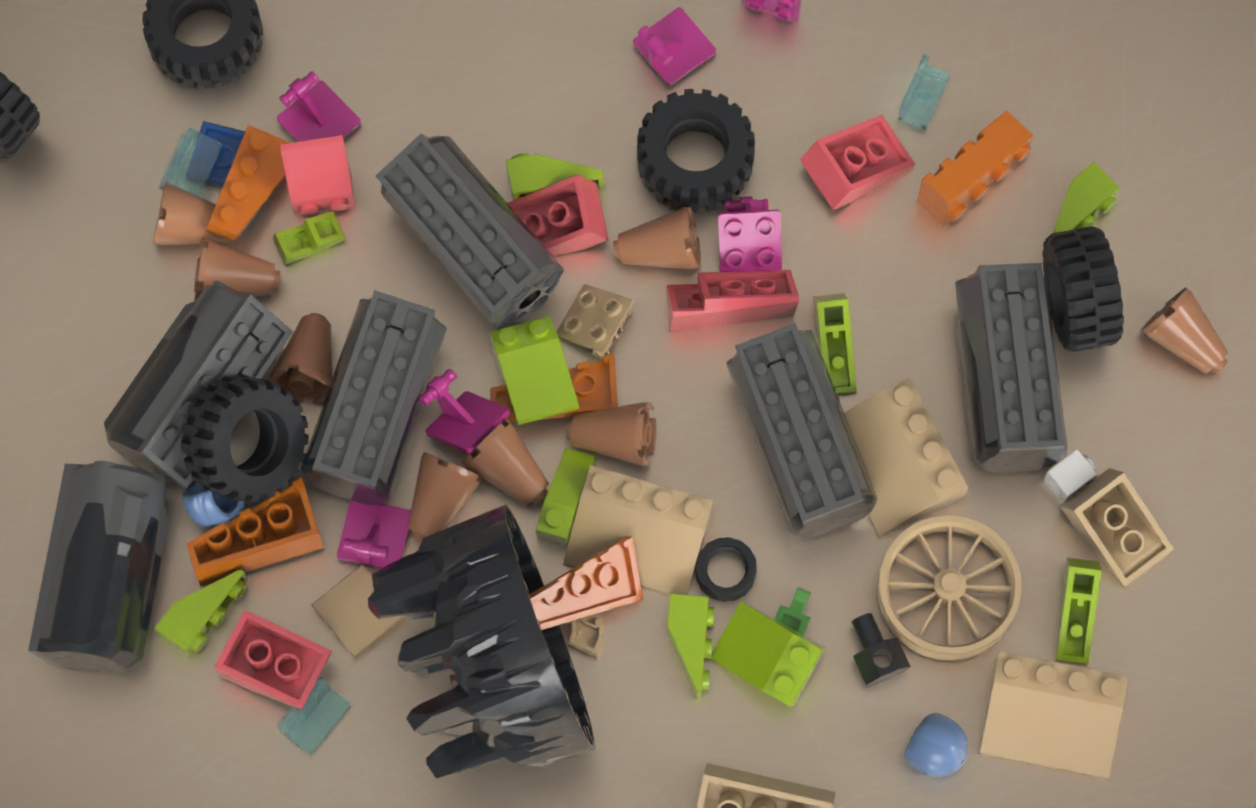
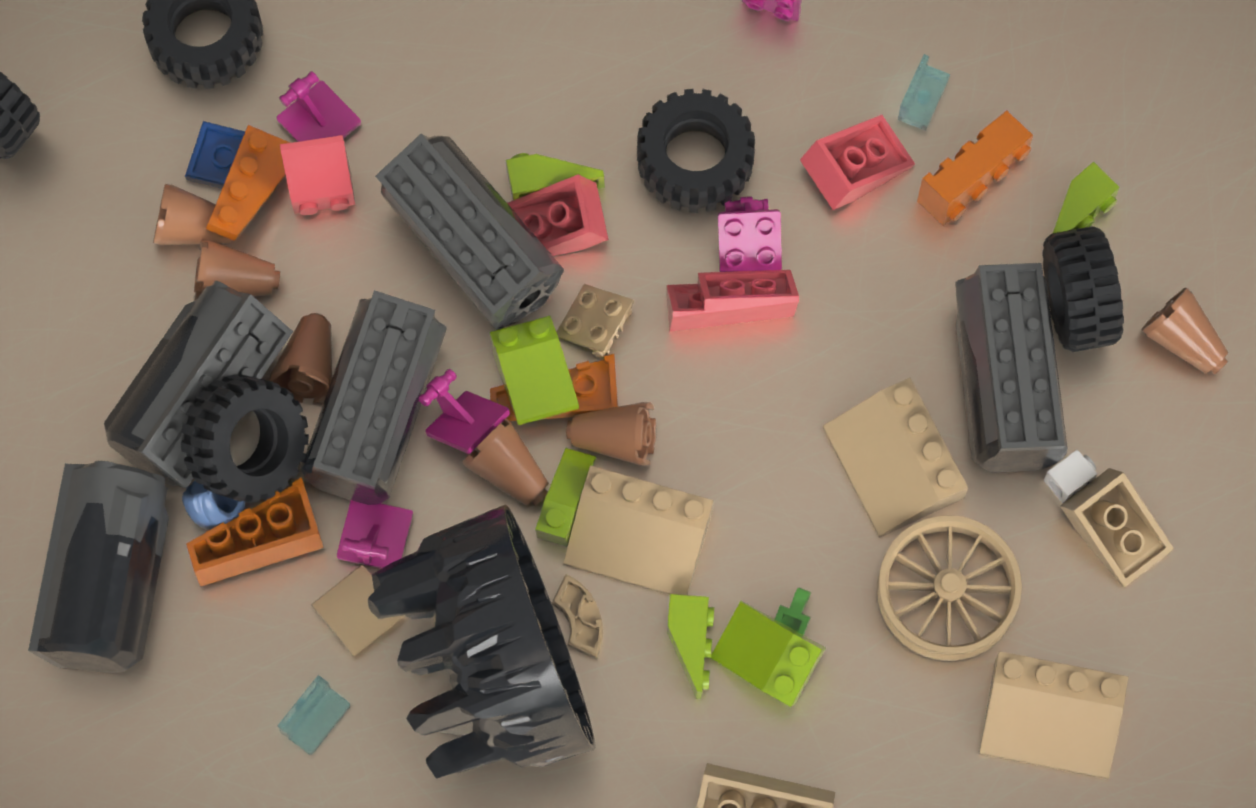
(191, 162): clear light blue panel -> none
(194, 616): lime slope -> none
(272, 660): coral slope -> none
(310, 238): lime slope -> none
(439, 495): nougat cone -> none
(591, 587): wing -> none
(661, 242): nougat cone -> none
(674, 46): dark pink plate -> none
(723, 545): black tyre -> none
(801, 432): dark grey piece -> none
(835, 340): lime slope -> none
(874, 645): black piece -> none
(937, 746): medium blue piece -> none
(1078, 610): lime slope -> none

